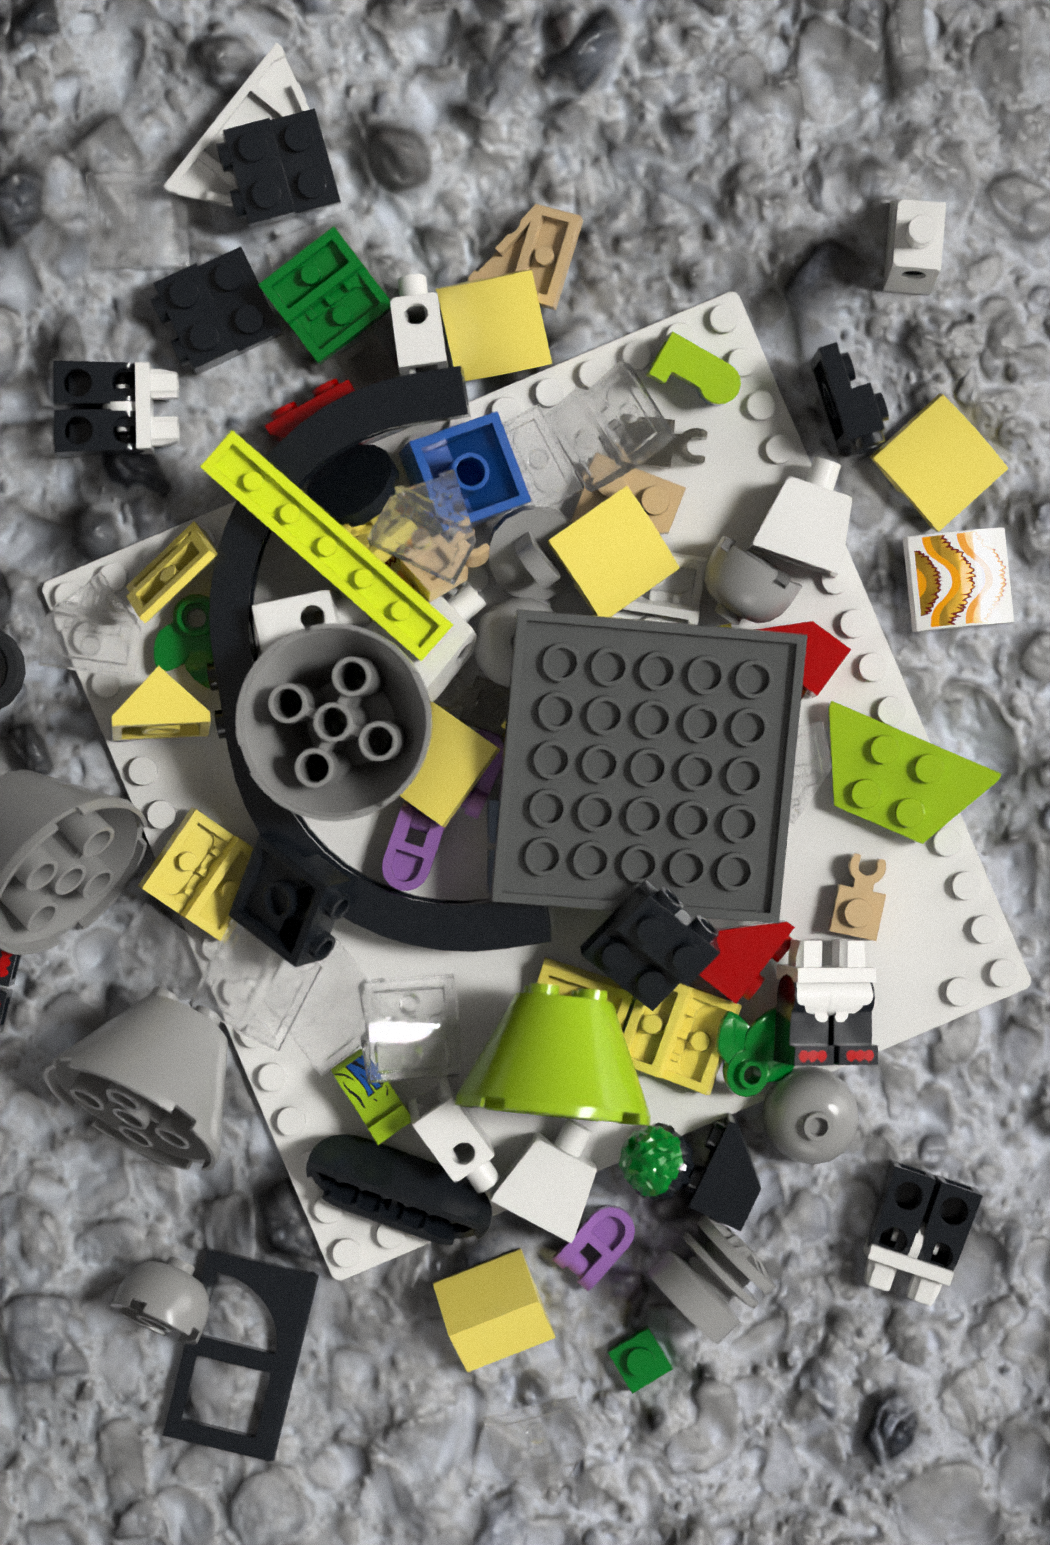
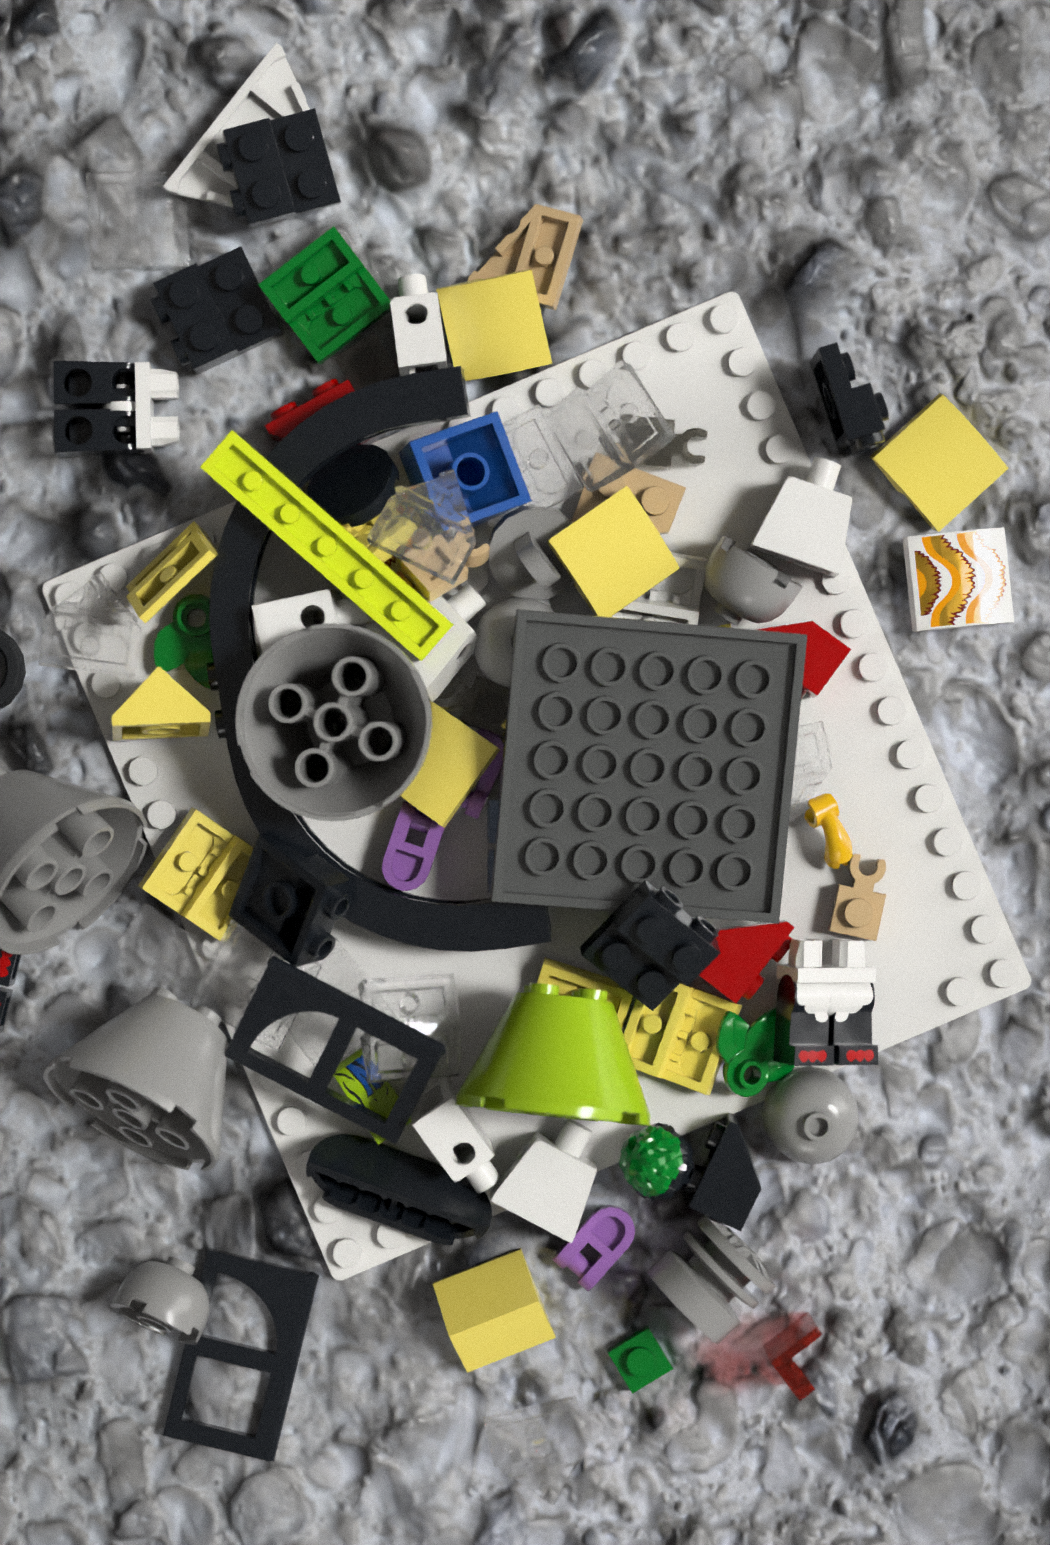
(290, 991): none -> black window
(710, 376): lime leg -> none
(787, 1344): none -> clear red panel
(825, 812): none -> yellow arm
(899, 777): lime wing -> none
(914, 245): white torso -> none
(916, 1246): black hips -> none

